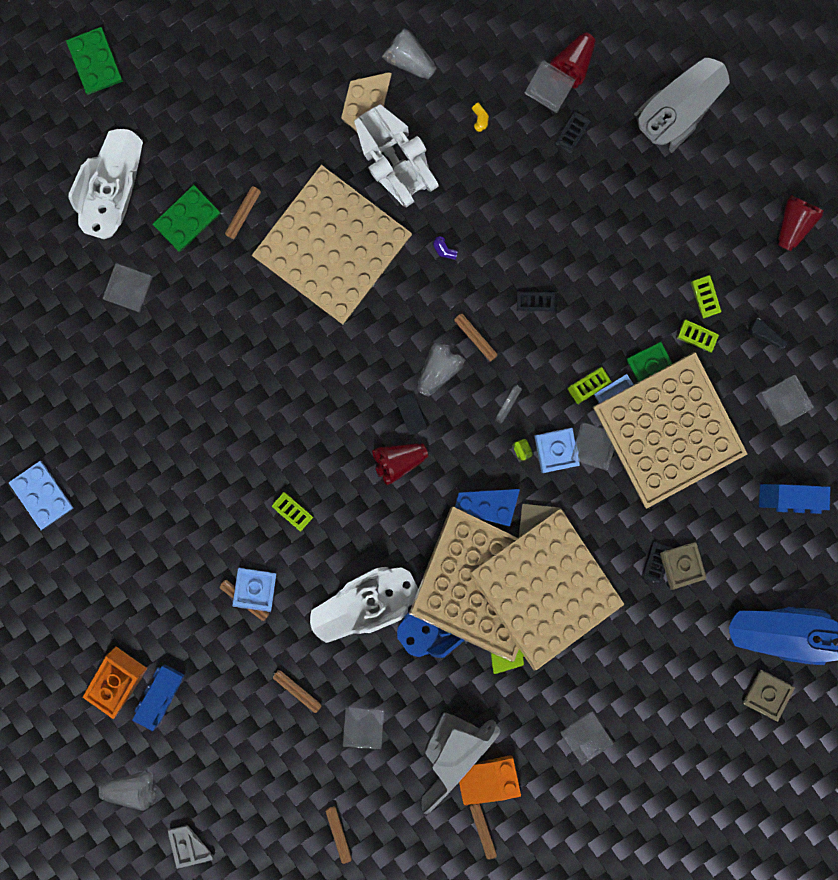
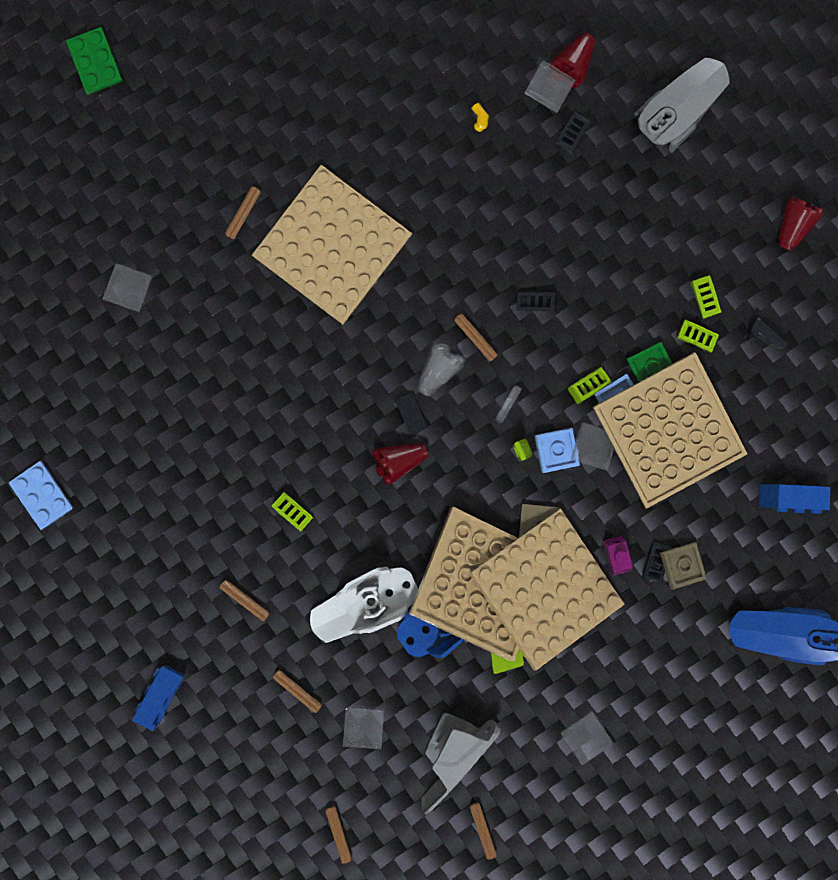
(106, 184): white piece -> none
(114, 682): orange slope -> none
(130, 791): clear cone -> none
(186, 218): green plate -> none
(187, 847): light grey wing -> none
(254, 589): light blue plate -> none
(365, 95): tan wing -> none
(377, 133): white piece -> none
(409, 55): clear cone -> none
(442, 250): dark purple arm -> none
(489, 505): blue wedge -> none
(490, 781): orange slope -> none
(618, 555): none -> magenta torso
(768, 695): dark tan plate -> none
(787, 400): clear tile -> none

